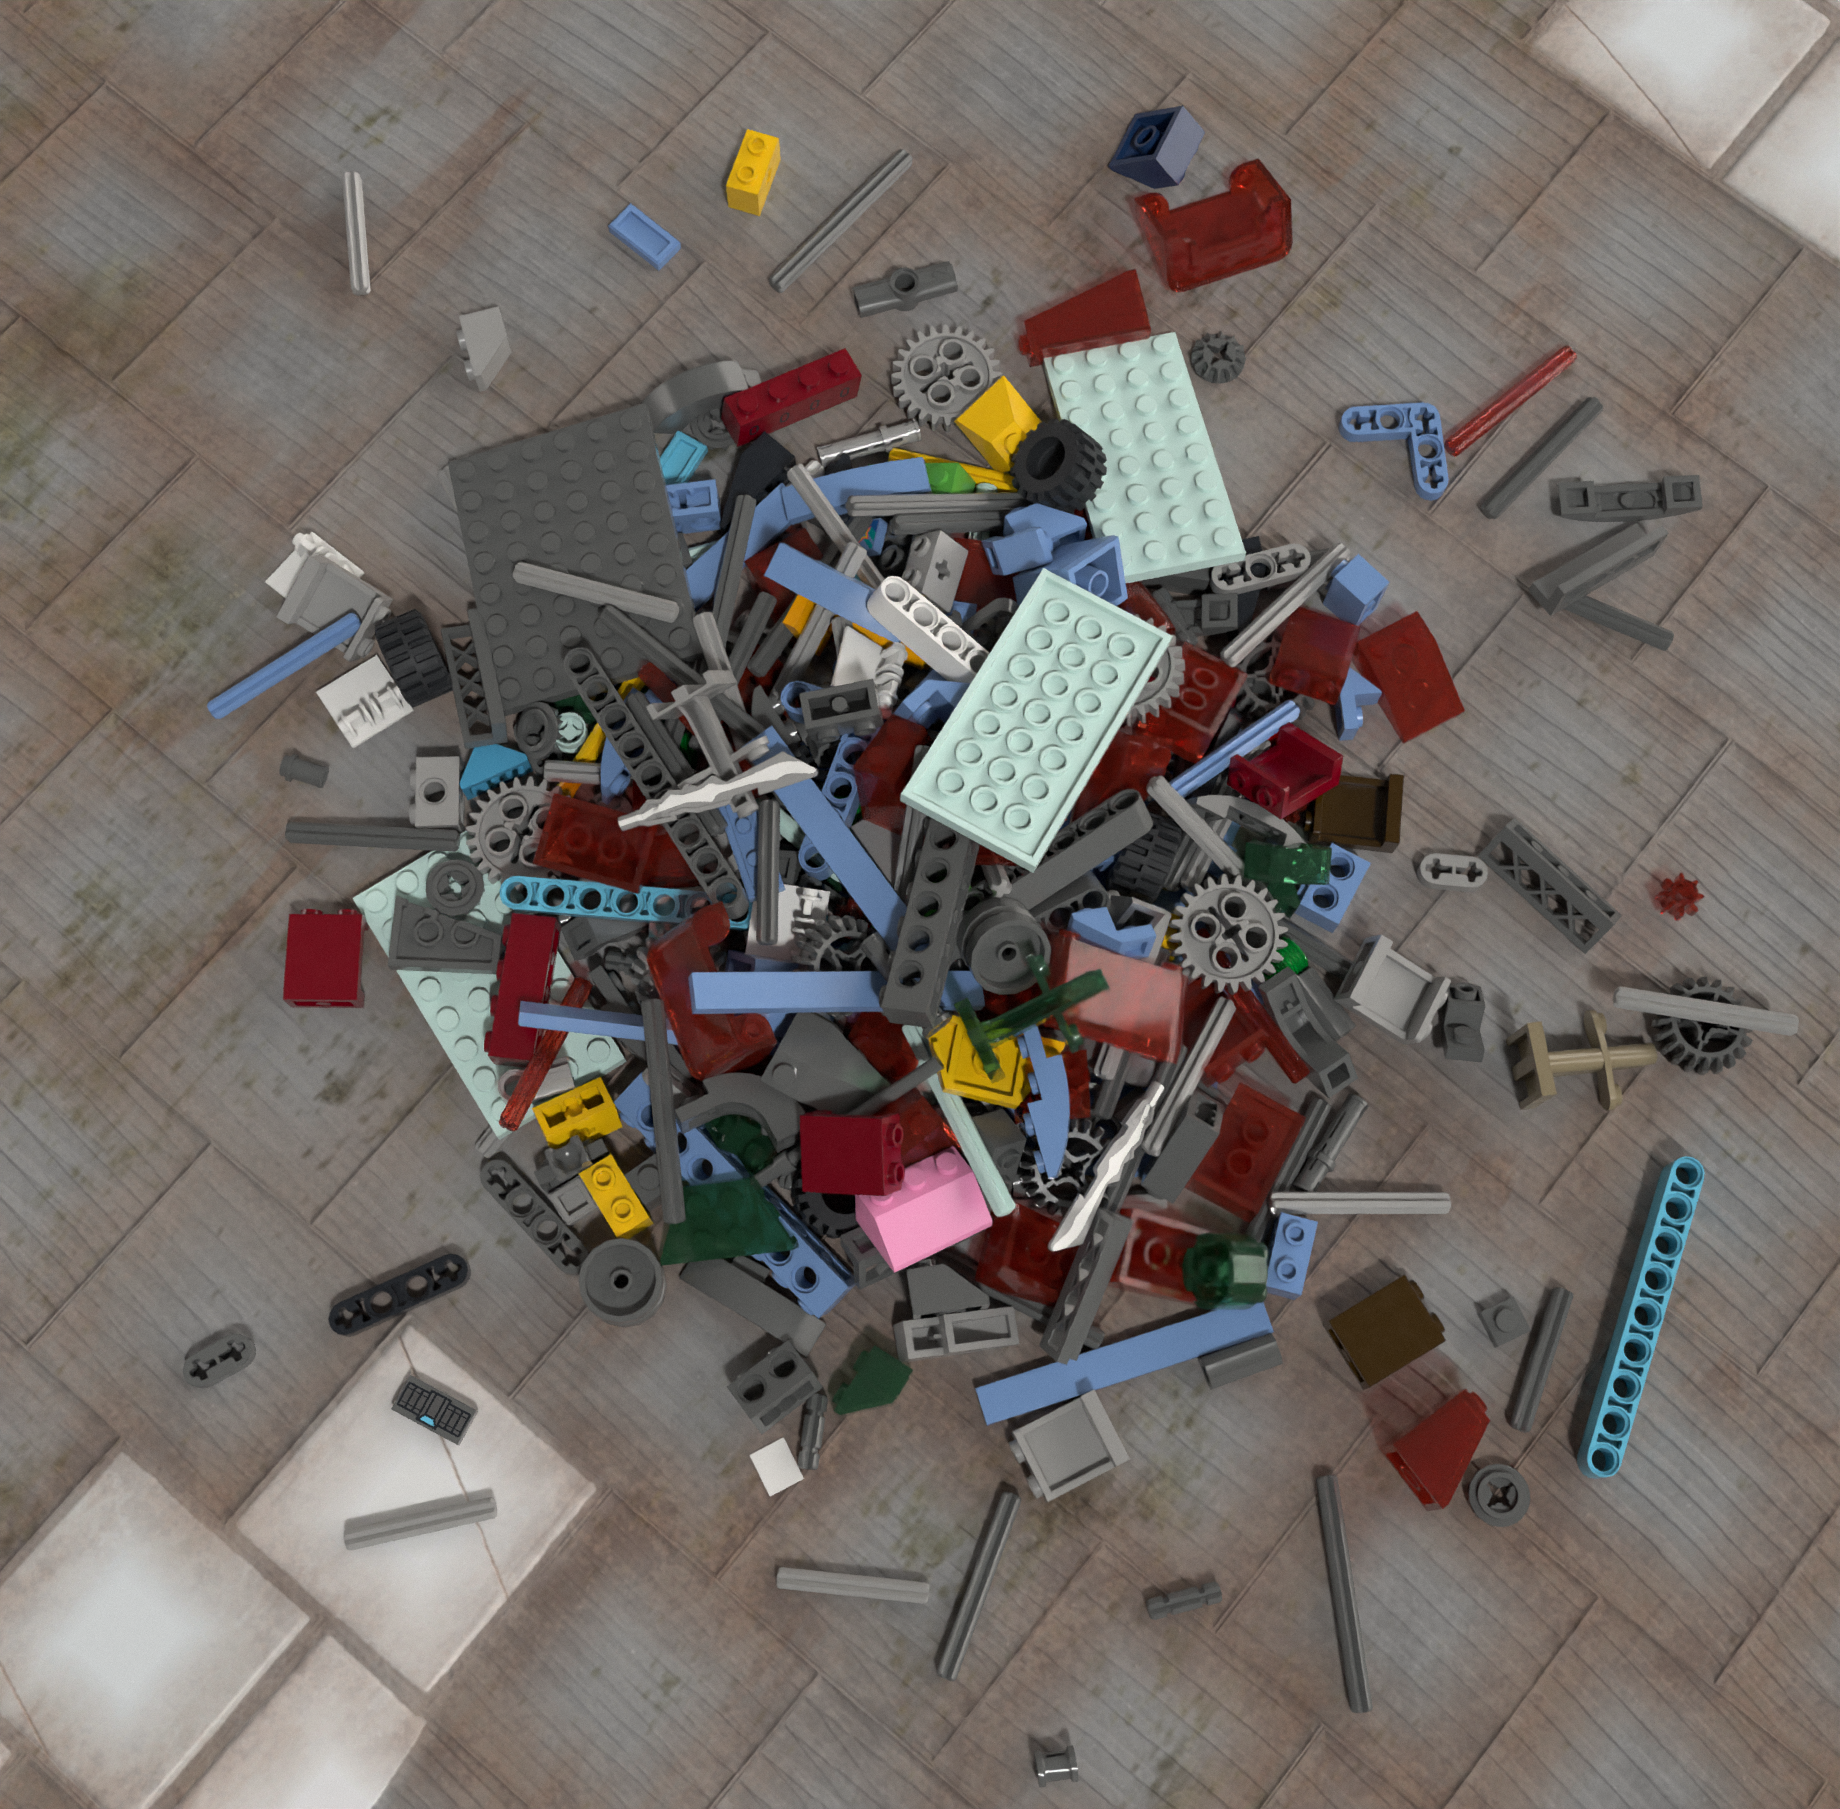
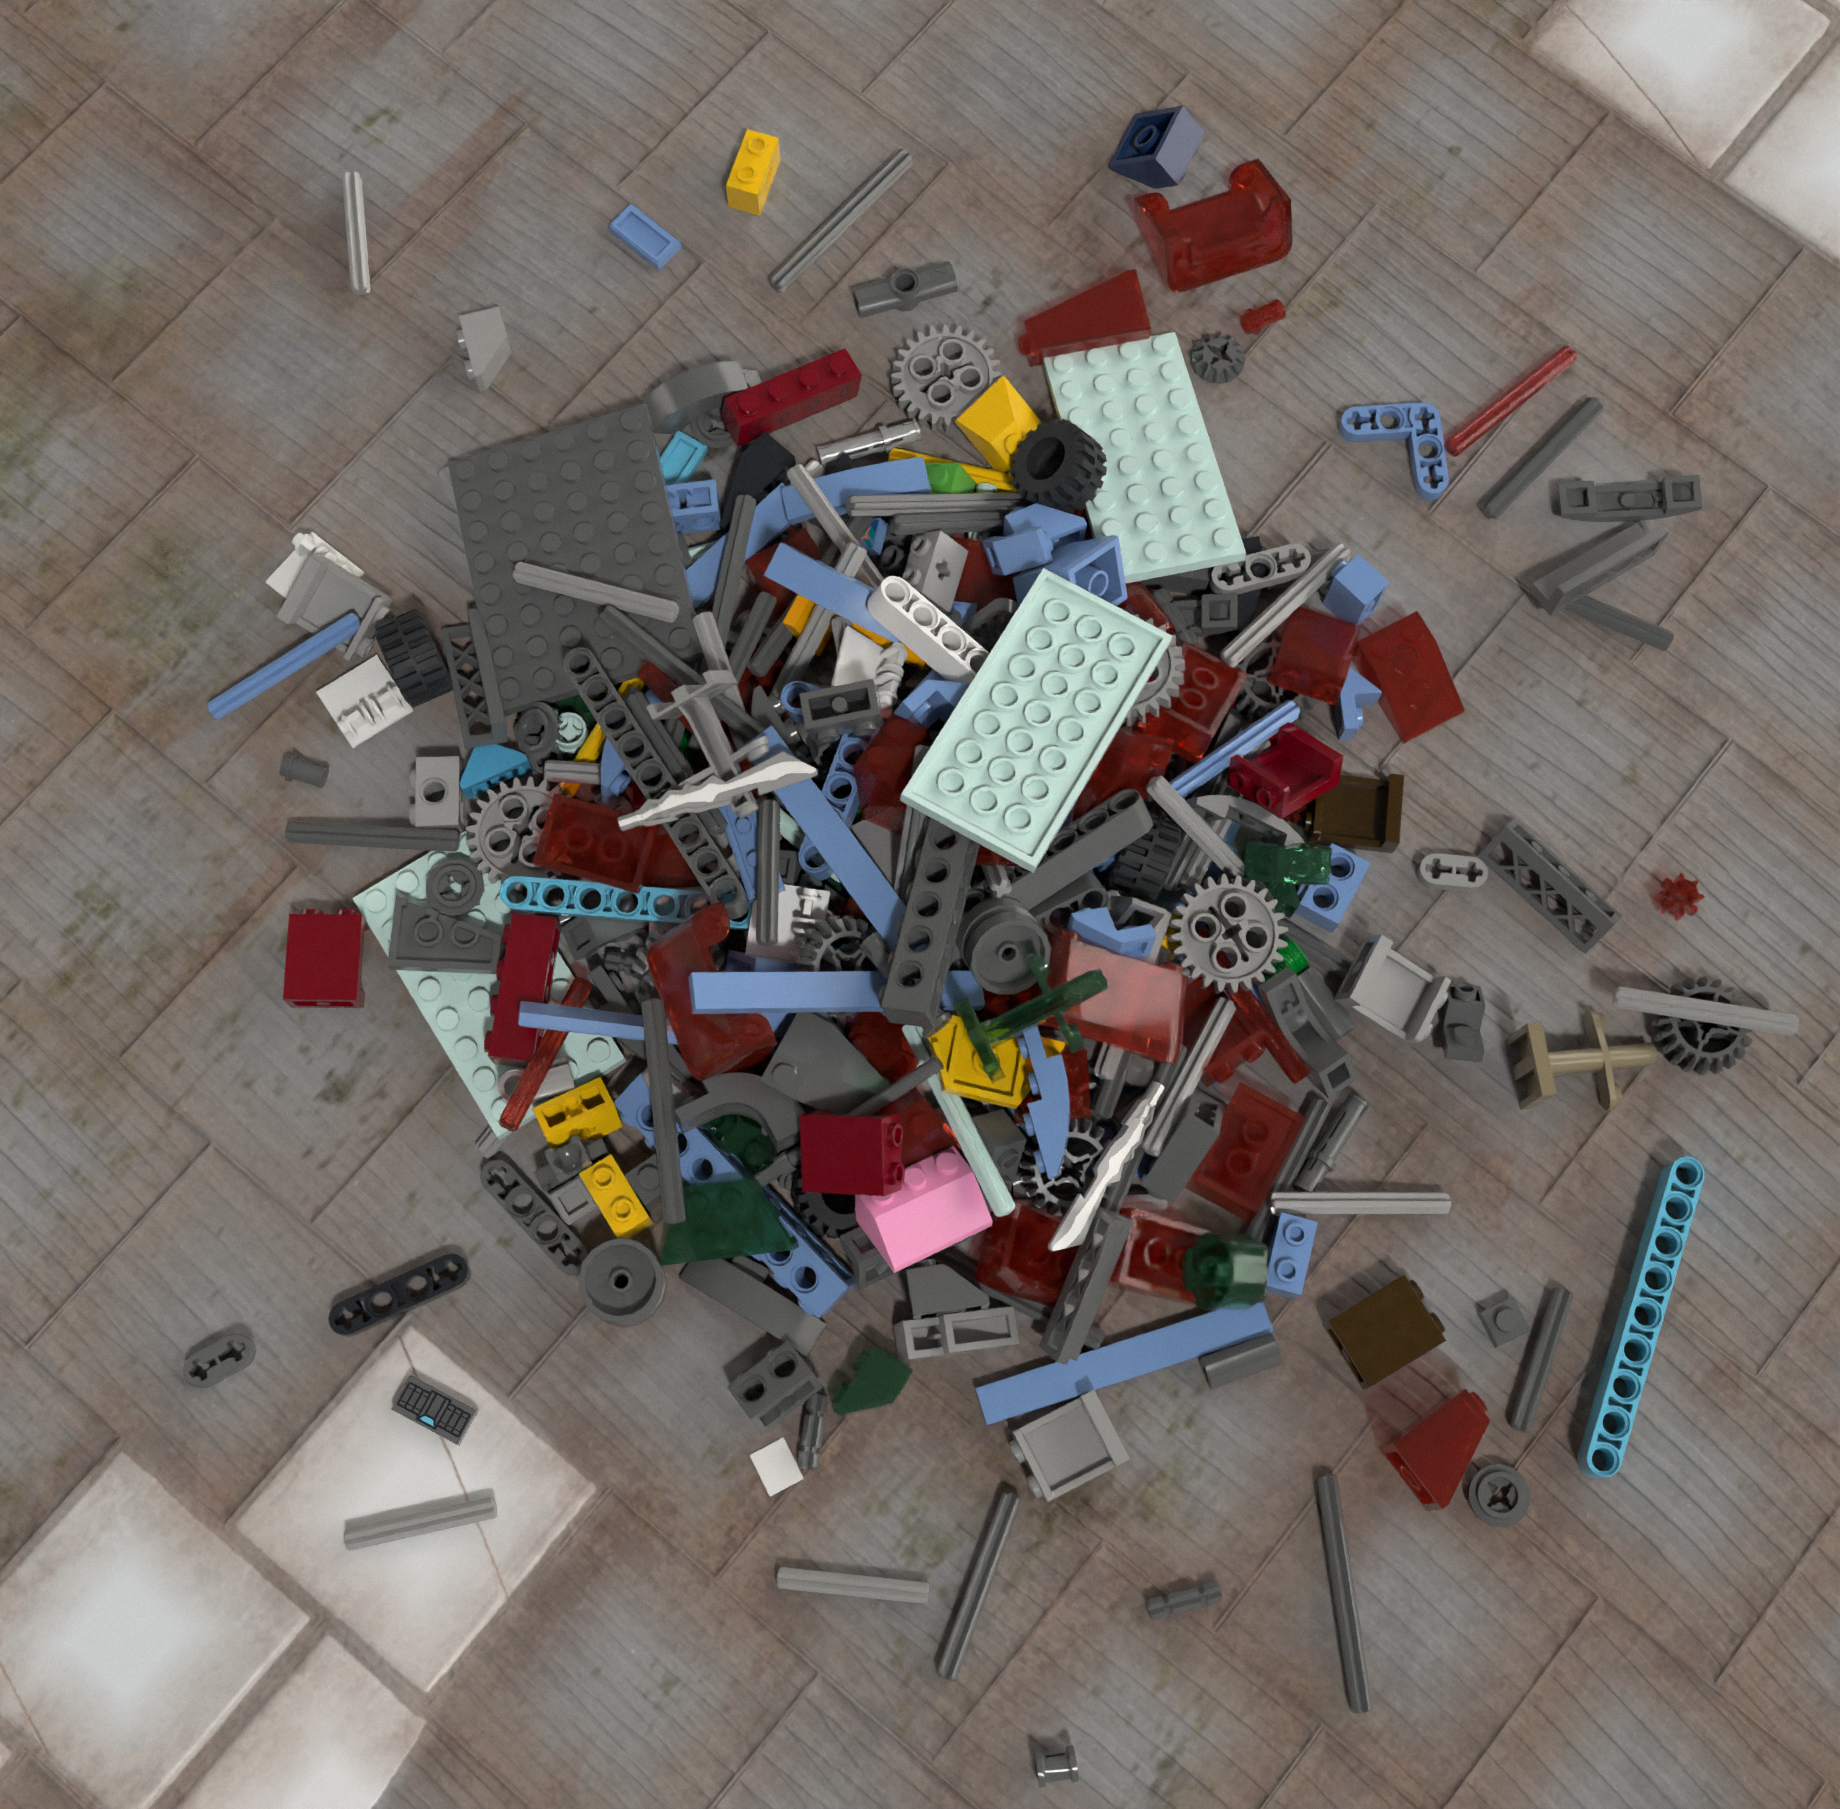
(1254, 320): none -> clear red pin

